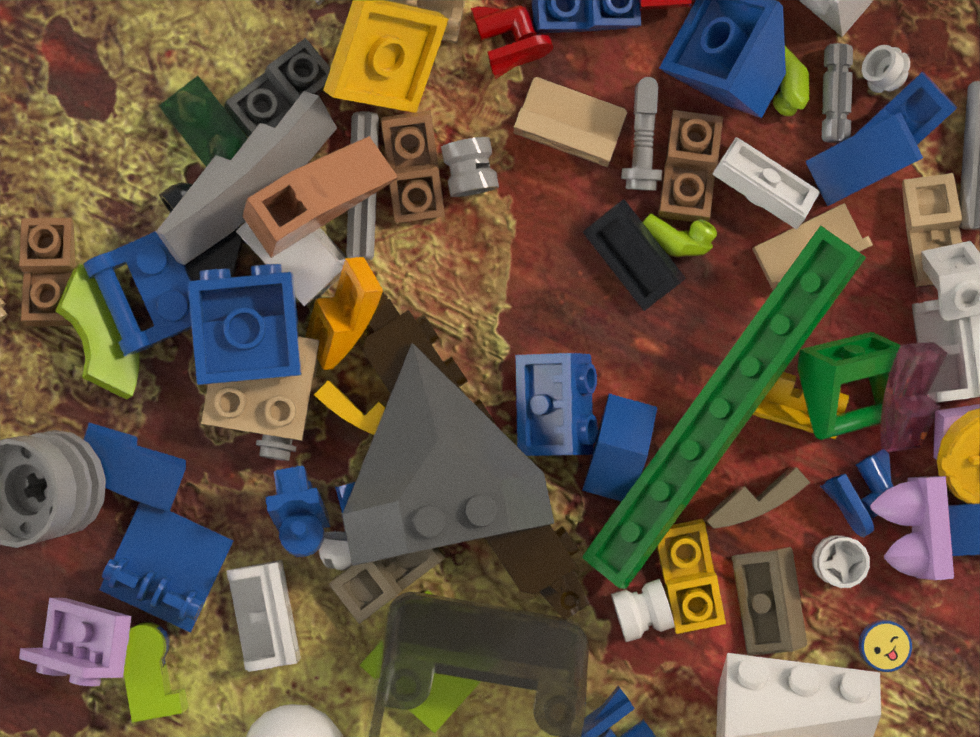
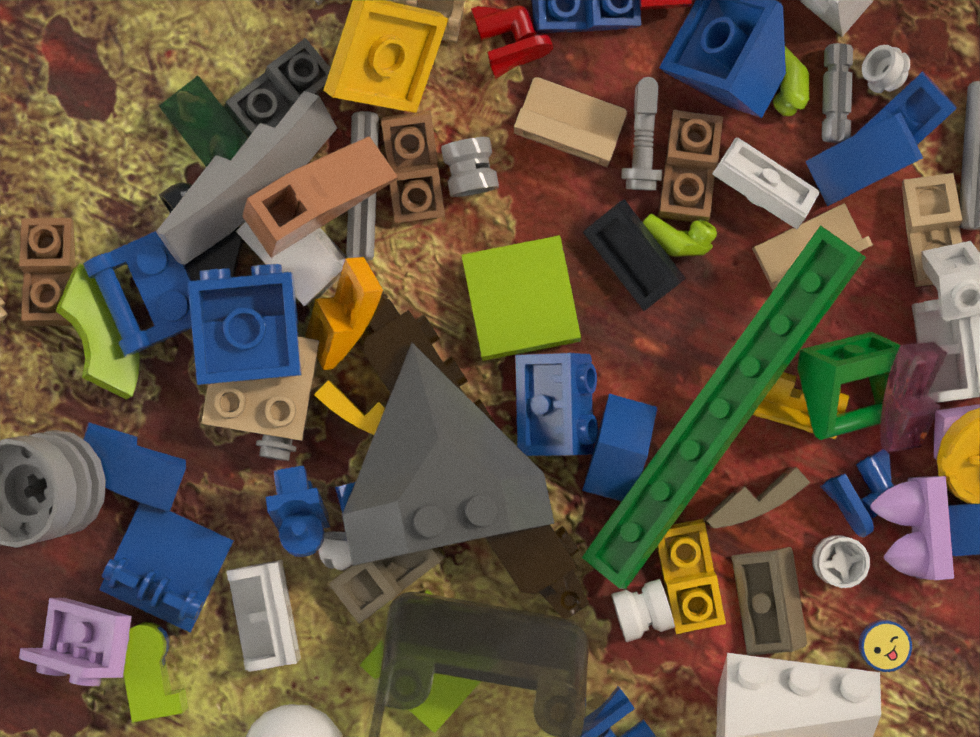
(521, 298): none -> lime slope

